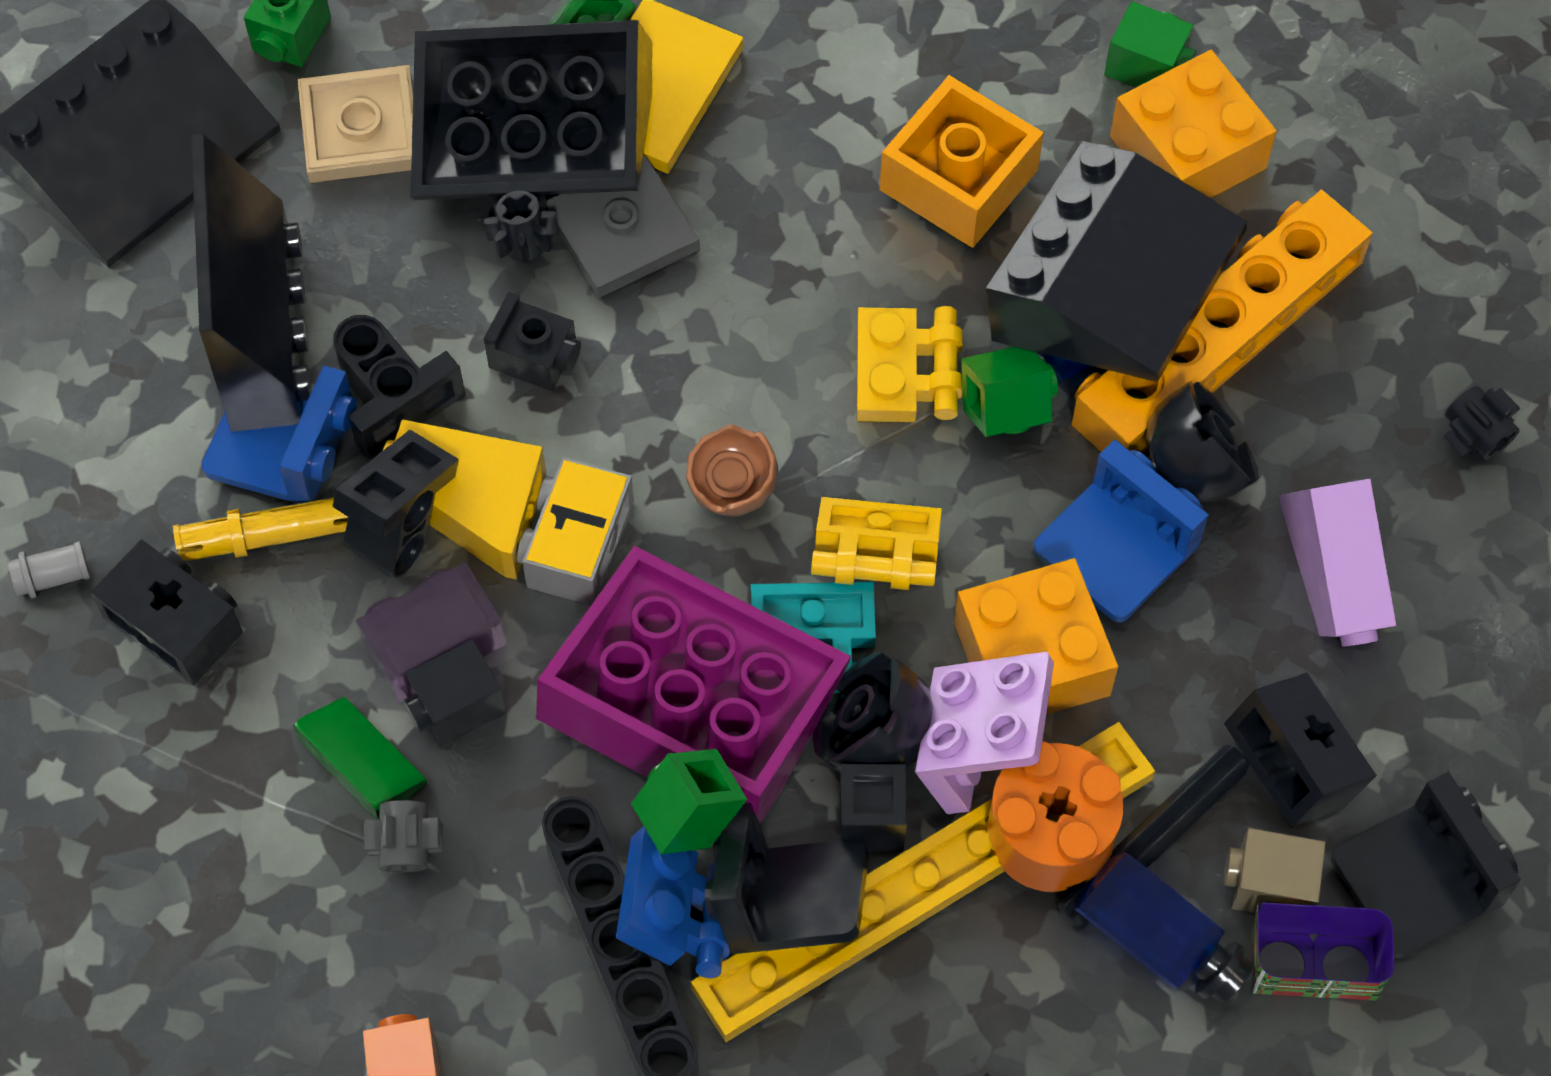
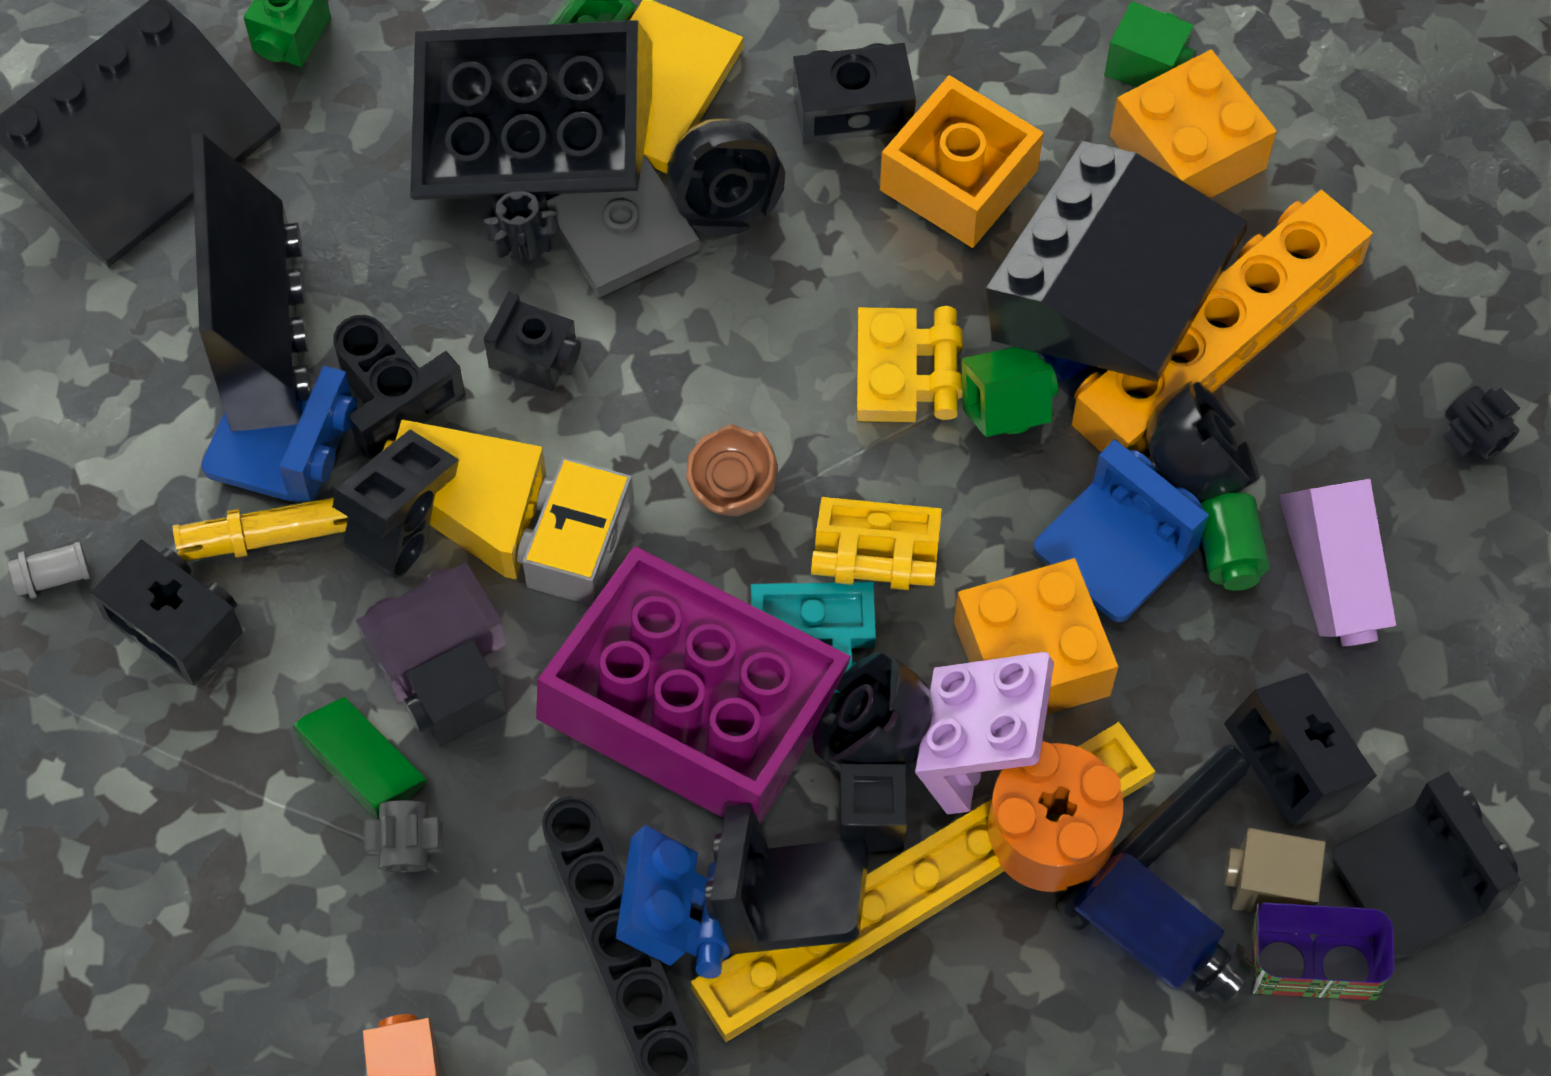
(357, 123): tan tile -> none
(688, 801): green brick -> none
(724, 175): none -> black cylinder
(833, 112): none -> black brick
(1234, 541): none -> green brick

